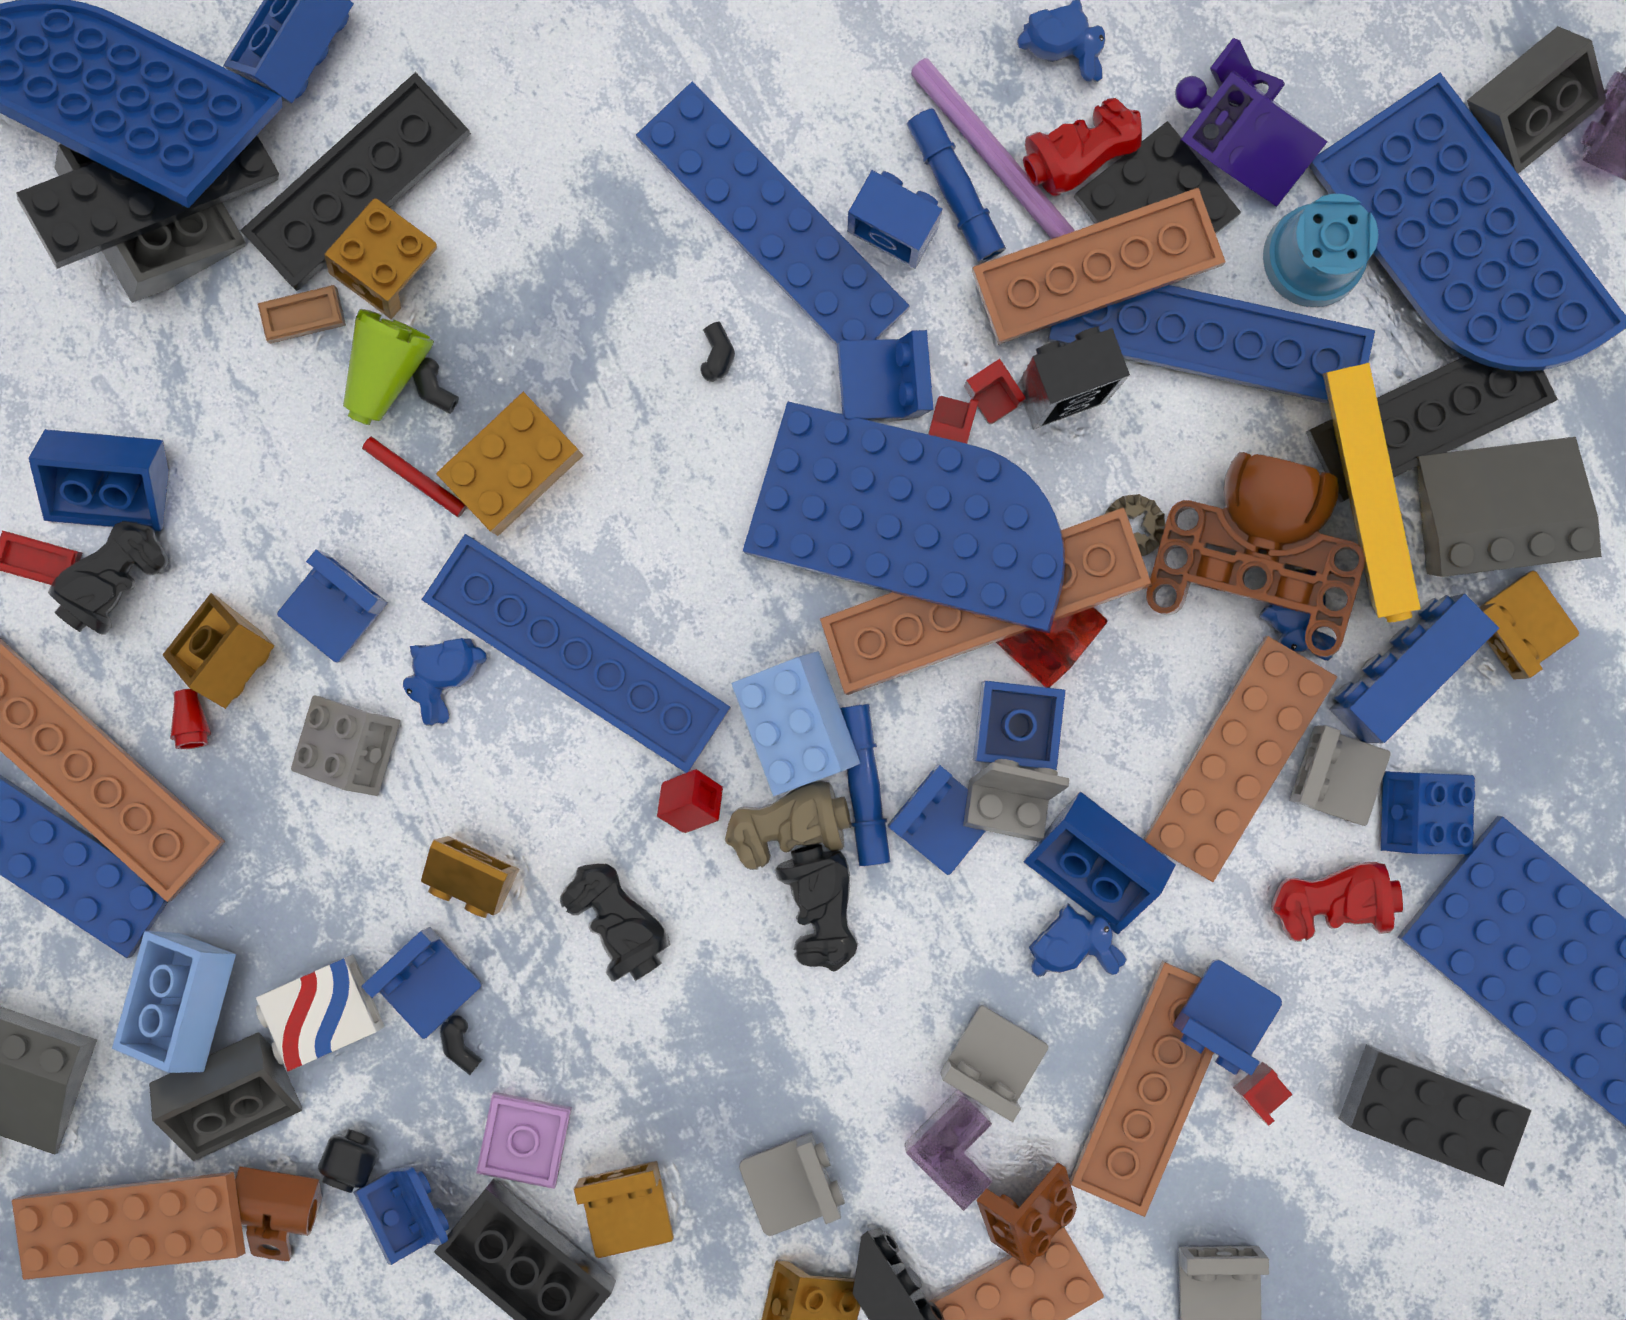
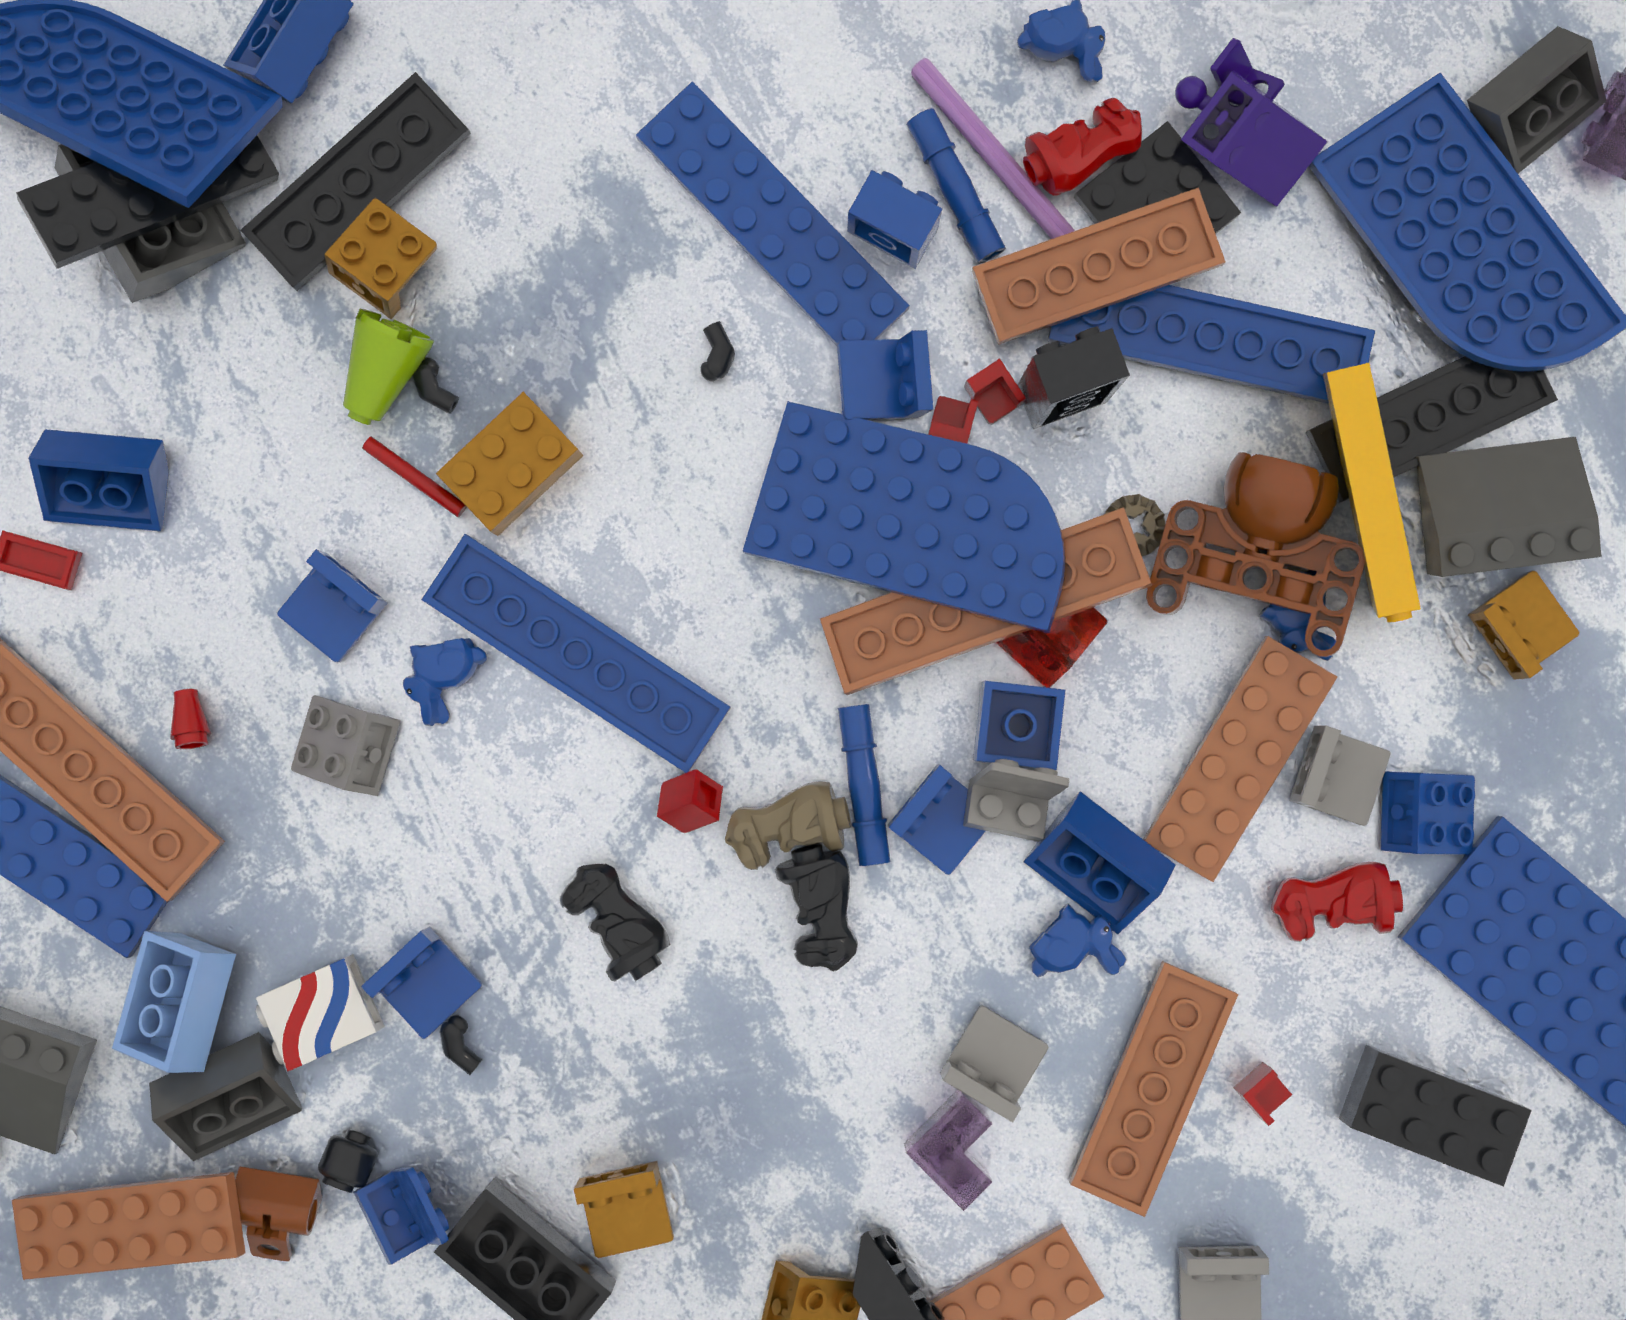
(96, 582): black animal -> none
(218, 651): pearl gold slope -> none
(301, 314): medium nougat tile -> none
(467, 875): pearl gold slope -> none
(524, 1140): lavender tile -> none
(791, 1185): light grey bracket -> none
(795, 723): light blue brick -> none
(1028, 1229): dark orange bracket -> none
(1228, 1016): blue bracket -> none
(1326, 279): dark azure piece -> none
(1412, 667): blue brick -> none

